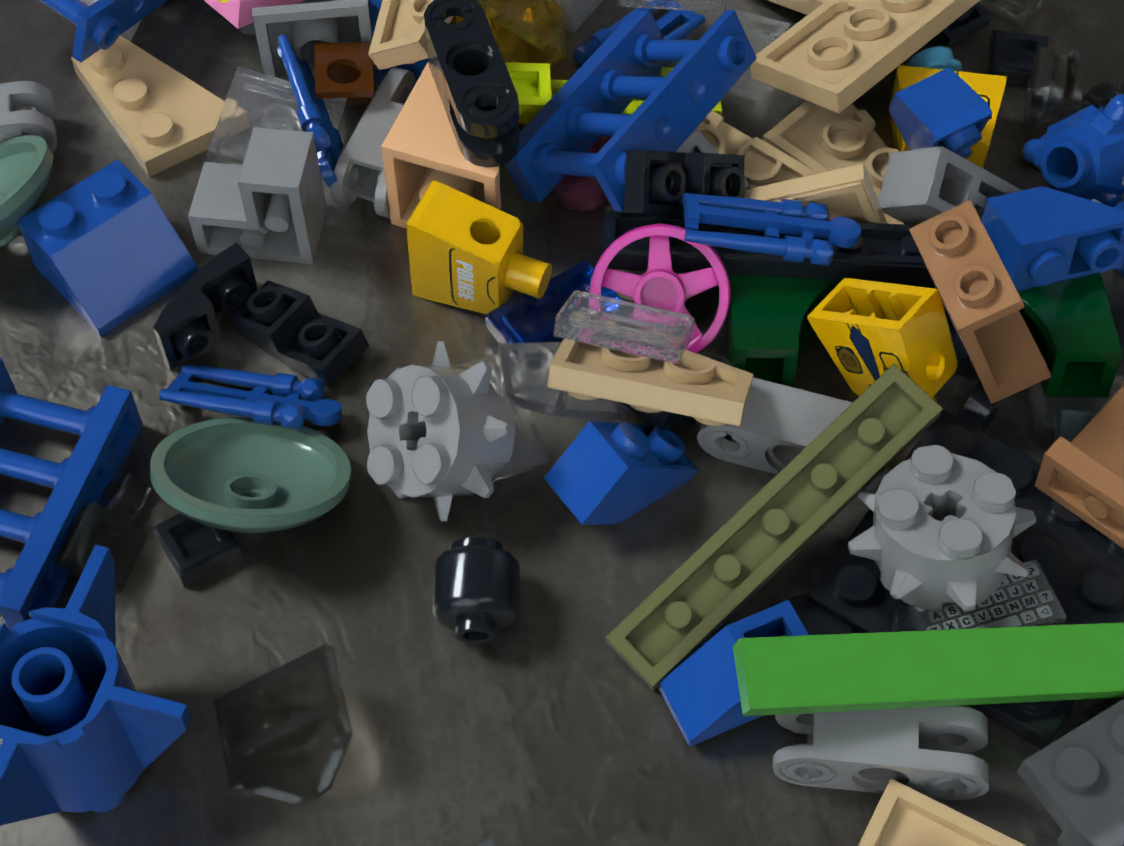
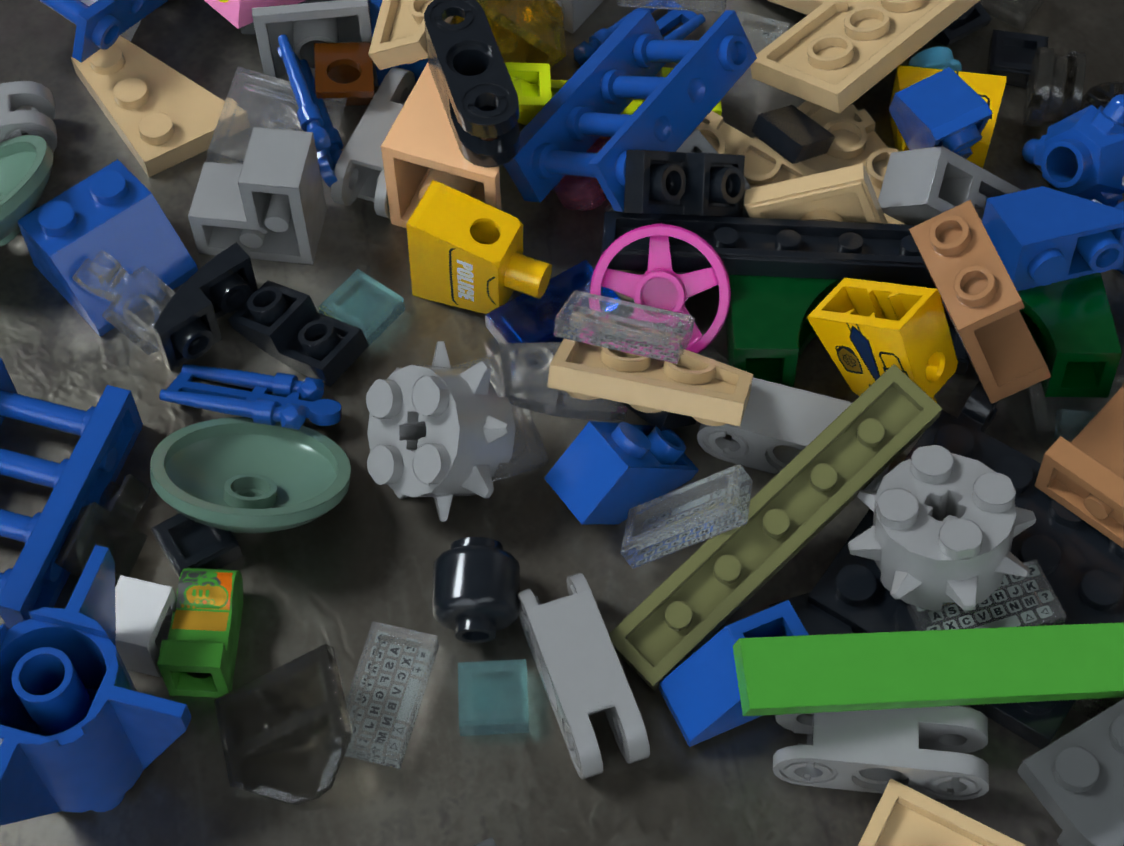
(133, 298): none -> clear plate
(142, 622): none -> white plate
(203, 633): none -> bright green leg
(364, 304): none -> clear light blue tile
(388, 692): none -> clear tile
(493, 697): none -> clear light blue tile
(582, 674): none -> light grey piece
(687, 516): none -> clear tile
(773, 218): blue piece -> none
(792, 134): none -> black tile

